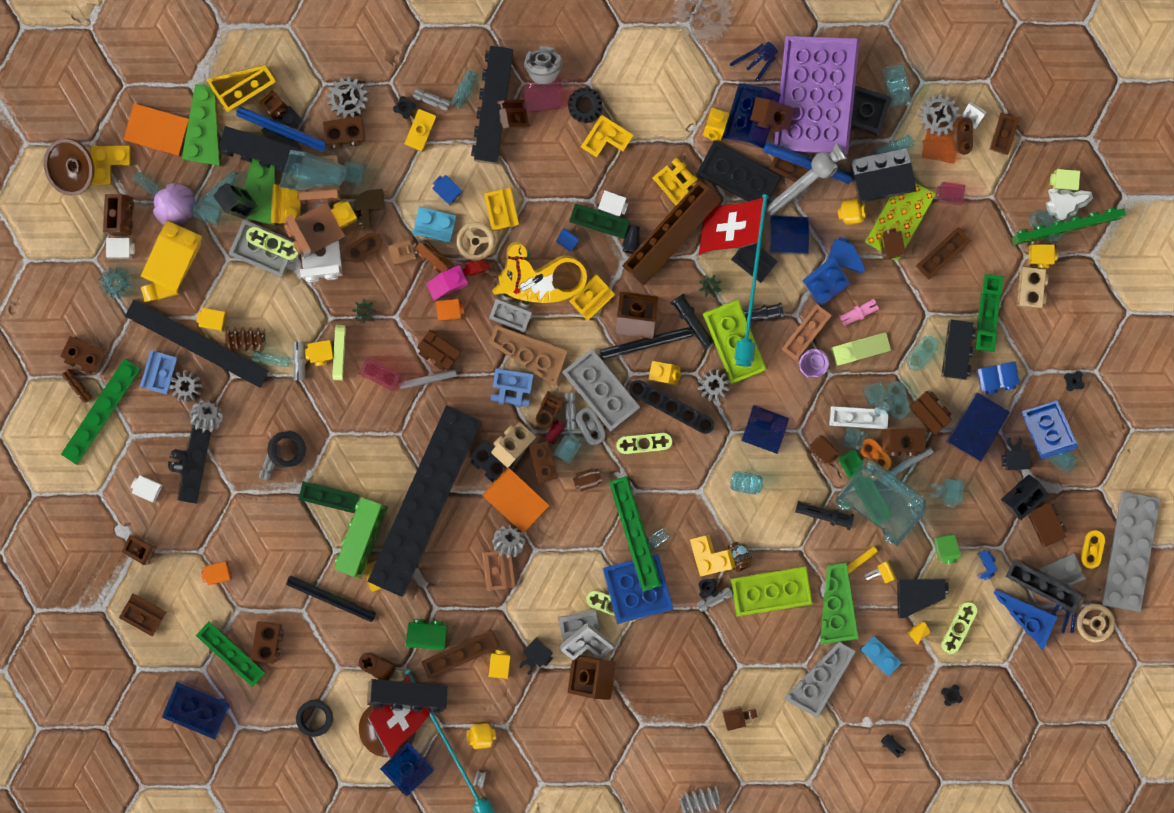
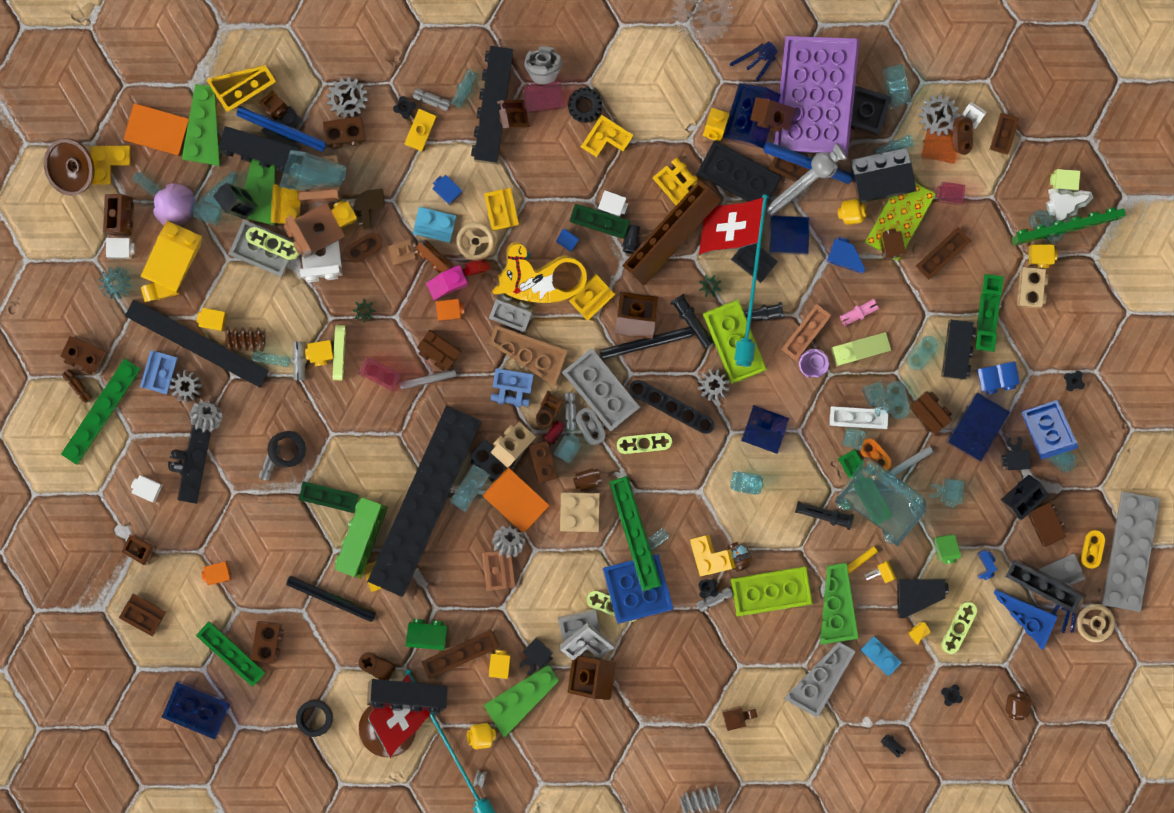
(354, 173): clear light blue plate -> none
(407, 769): clear blue slope -> none
(469, 488): none -> clear light blue slope
(517, 701): none -> bright green wing
(579, 512): none -> tan brick
(665, 373): yellow bracket -> none
(823, 450): reddish brown brick -> none
(826, 282): blue plate -> none
(913, 441): reddish brown brick -> none
(1018, 705): none -> reddish brown head

